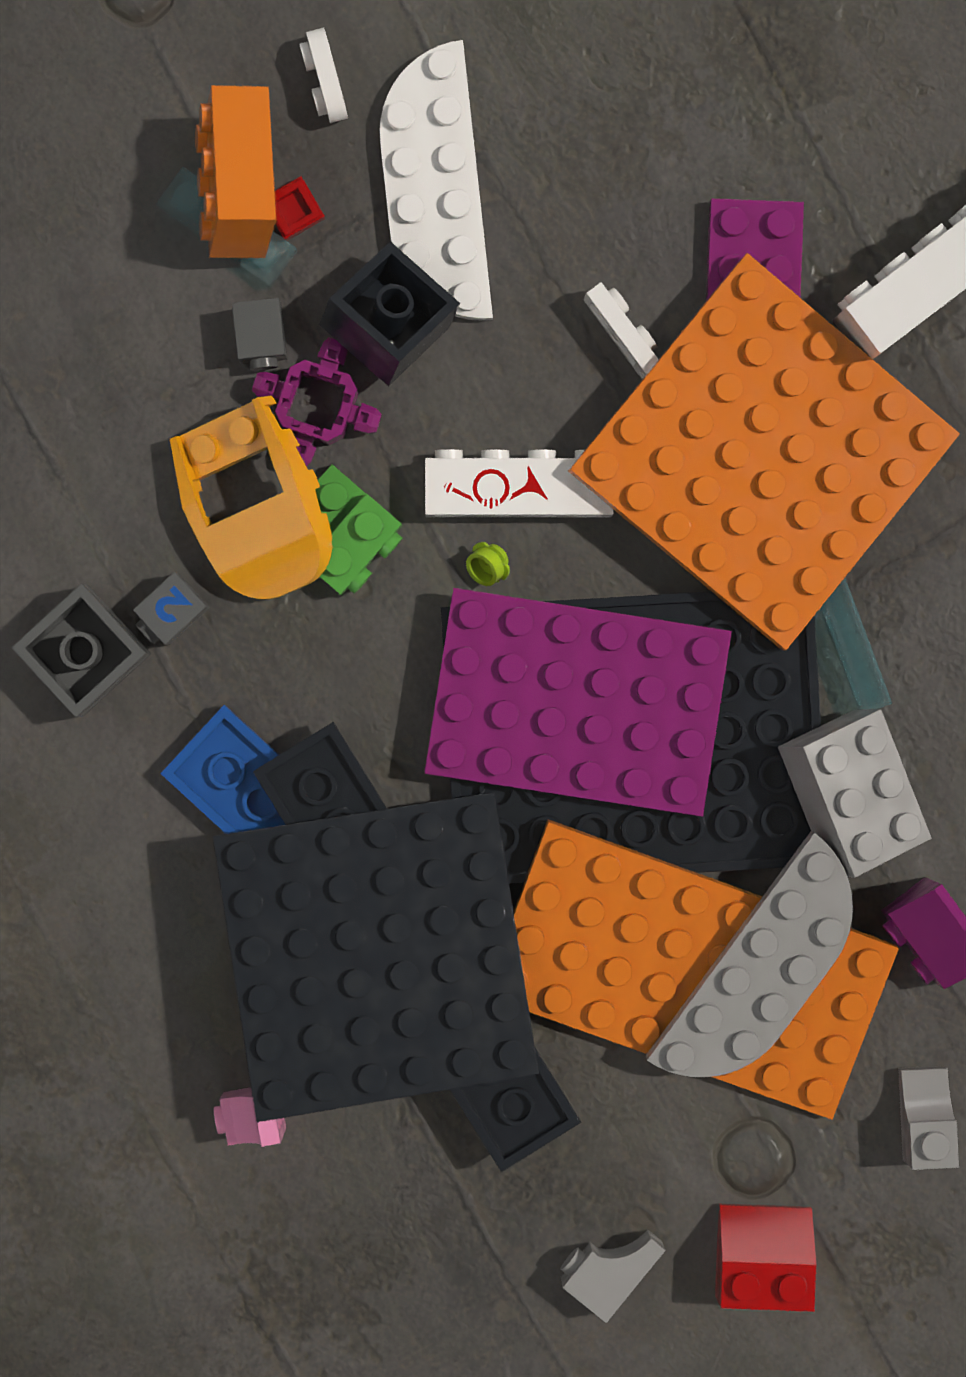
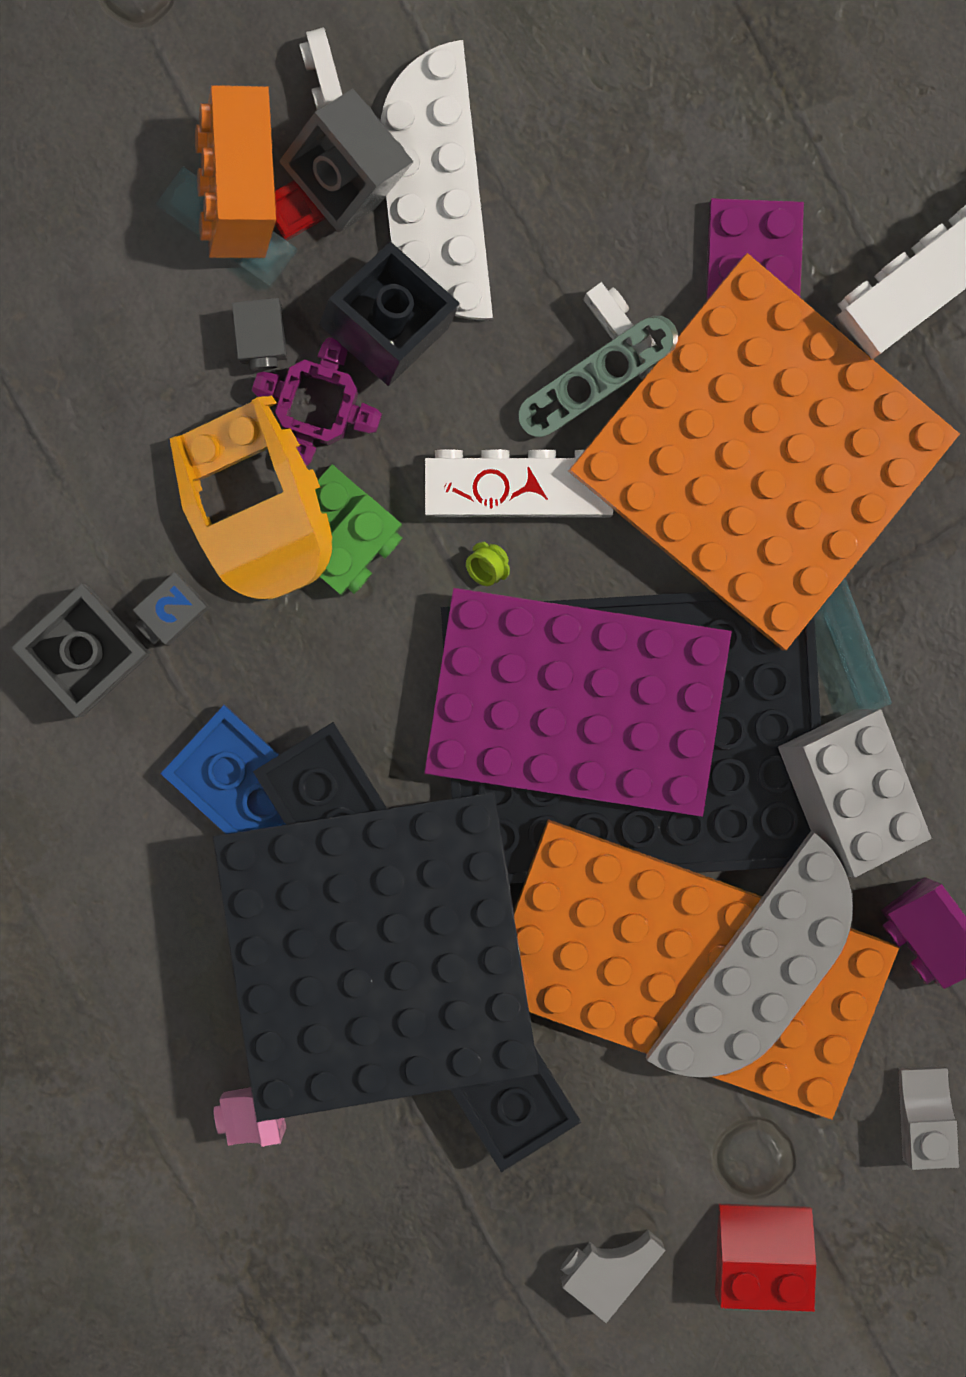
(345, 160): none -> dark grey brick
(599, 379): none -> sand green beam

